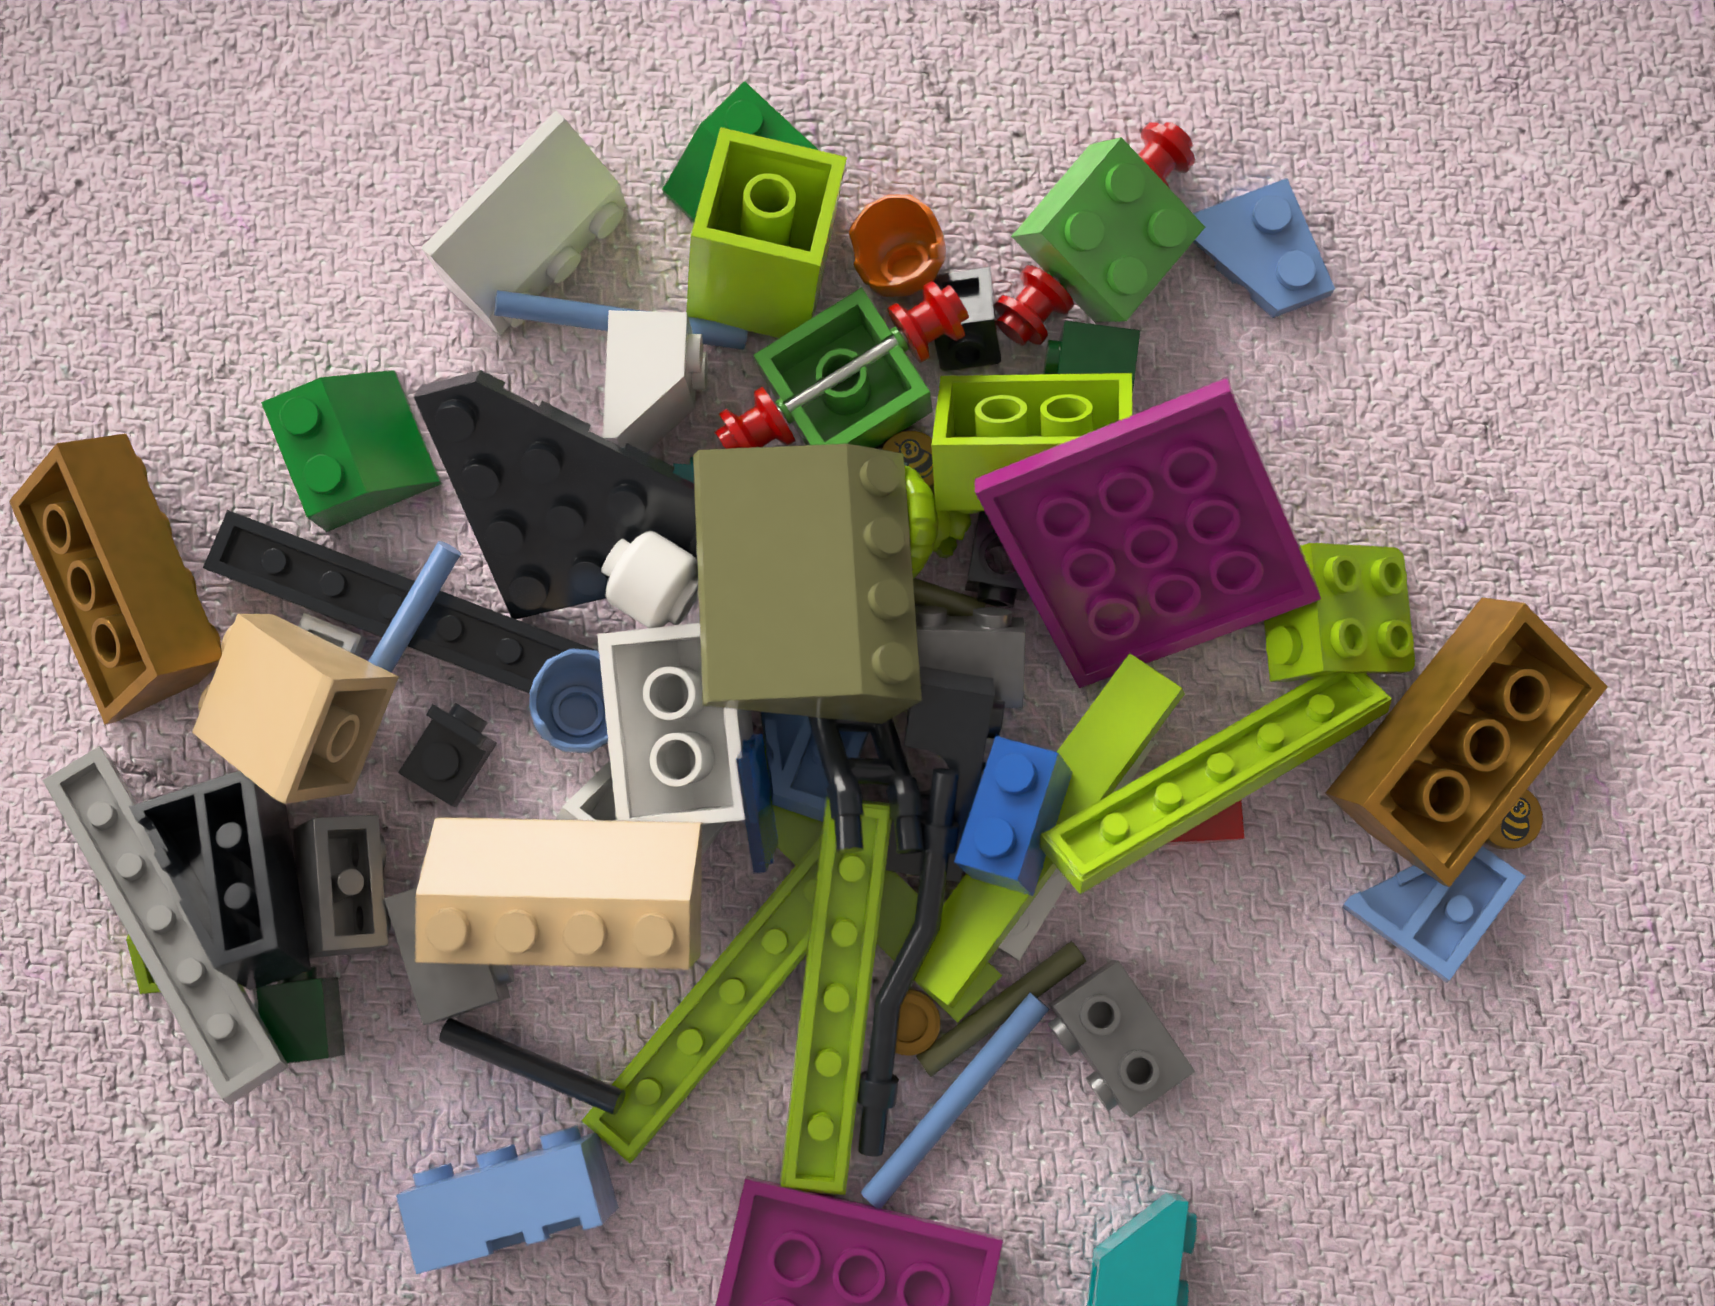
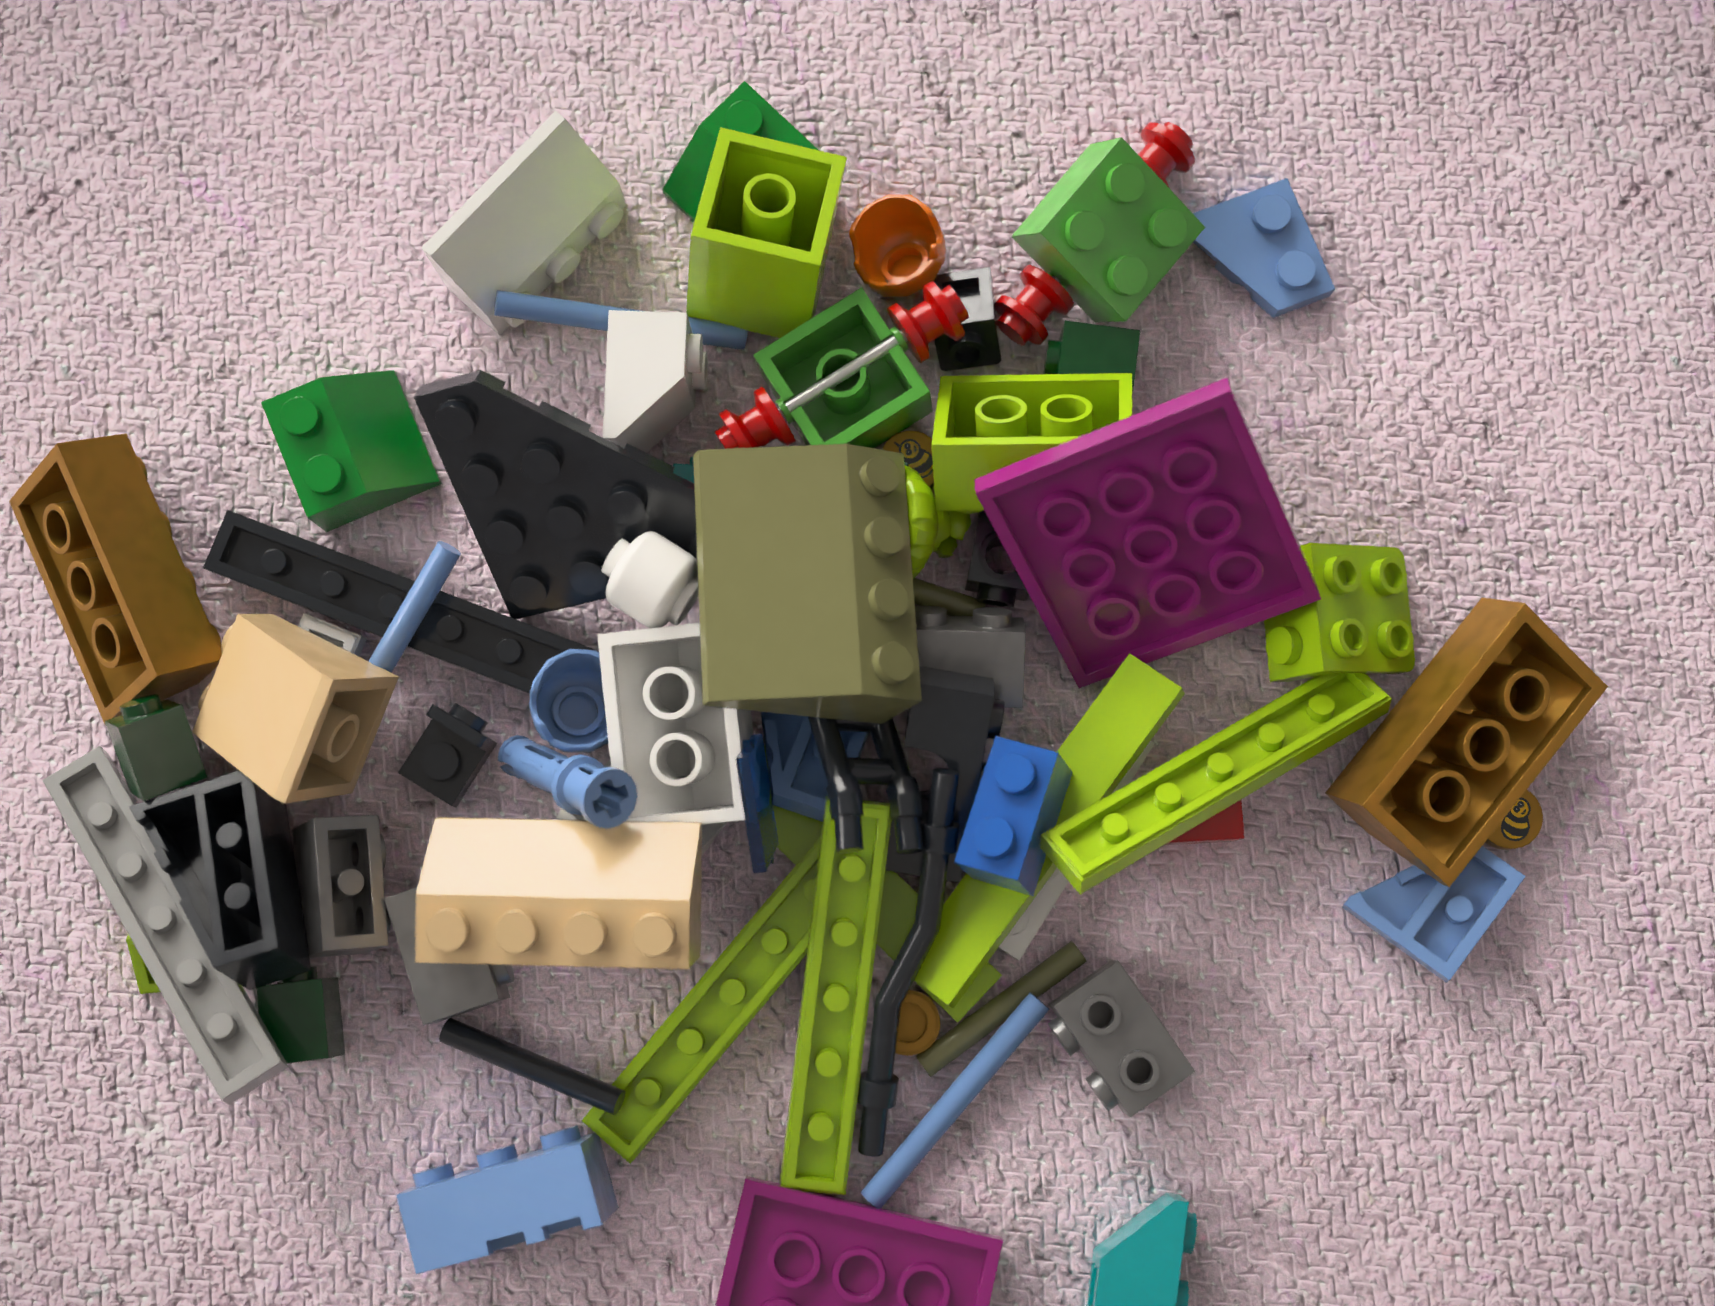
(155, 746): none -> dark green brick
(576, 783): none -> medium blue pin

